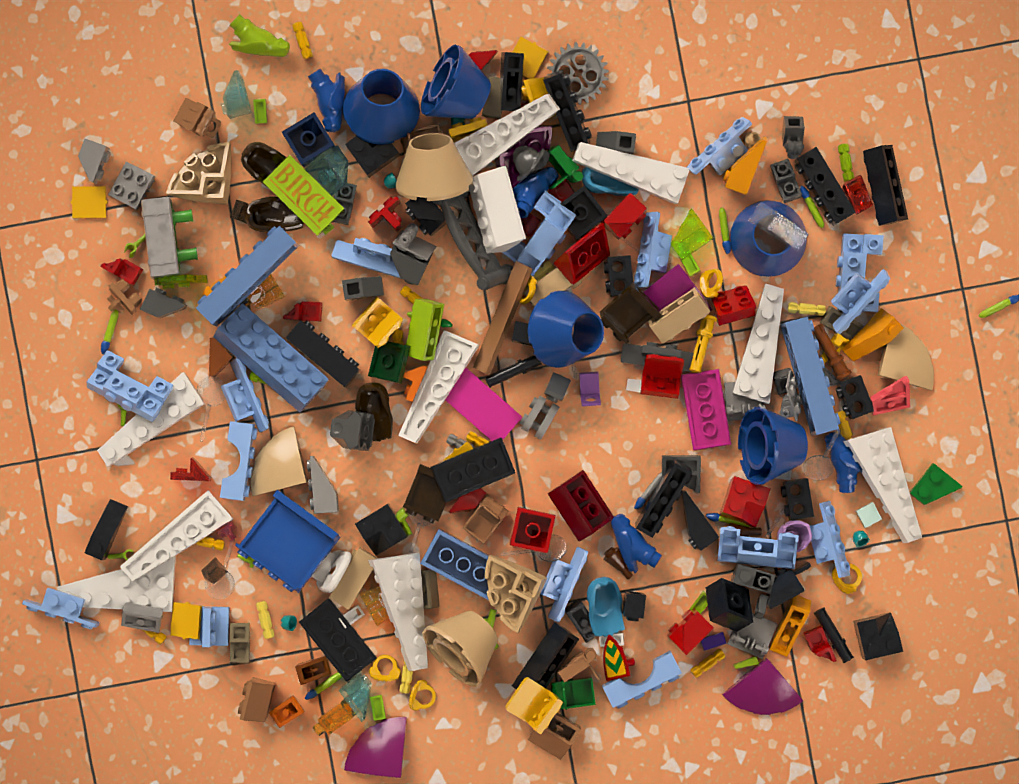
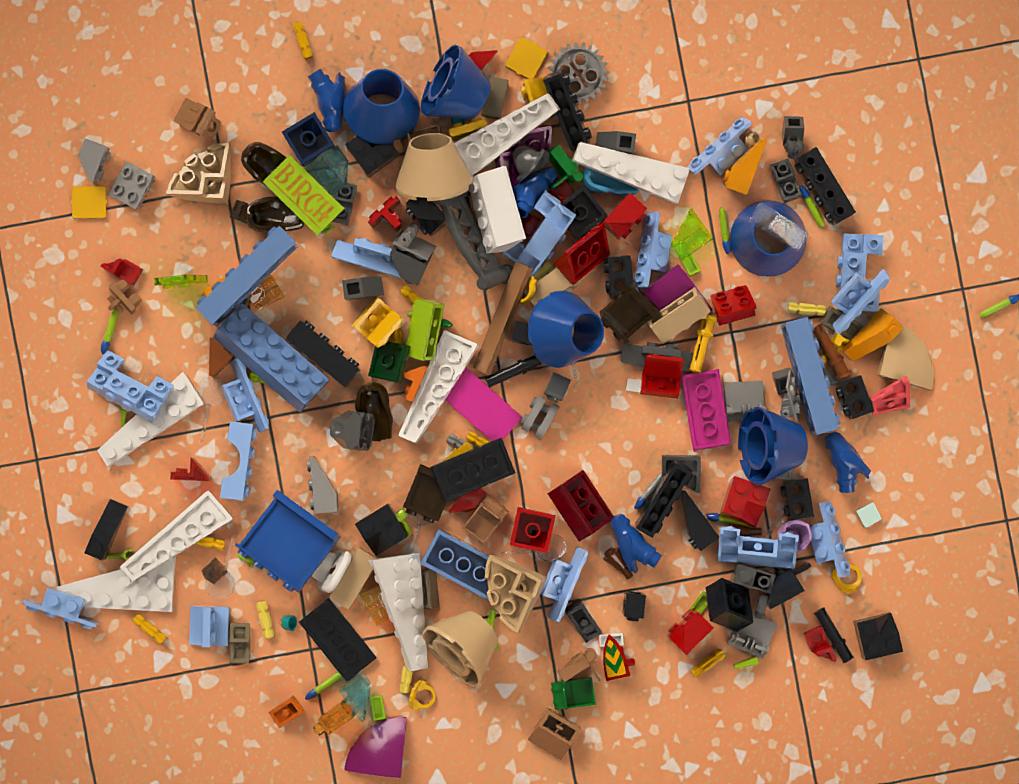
(133, 246): lime hand -> none
(142, 617): light grey slope -> none
(160, 305): dark grey slope -> none
(161, 237): flat silver piece -> none
(186, 620): yellow piece -> none
(227, 532): clear pink tile -> none
(235, 97): clear light blue slope -> none
(257, 40): lime animal -> none
(257, 700): medium nougat slope -> none
(260, 111): lime piece -> none
(278, 464): tan brick -> none
(305, 311): red slope -> none
(312, 670): dark orange slope -> none
(352, 615): white piece -> none
(390, 181): teal hinge -> none
(393, 675): yellow piece -> none
(511, 80): black slope -> none
(534, 704): yellow bracket -> none
(543, 663): black brick -> none
(589, 388): medium lavender bracket -> none
(605, 607): dark azure hair -> none
(663, 670): light blue arch -> none
(704, 283): yellow piece -> none
(713, 641): dark purple piece -> none
(758, 361): white wing -> none
(763, 691): magenta brick -> none
(790, 625): light orange slope -> none
(820, 466): clear piece -> none
(844, 426): yellow axle -> none
(845, 161): lime axle -> none
(857, 194): clear red slope -> none
(860, 538): teal hinge -> none
(885, 185): black brick -> none
(886, 478): white wing -> none
(934, 485): green wing -> none

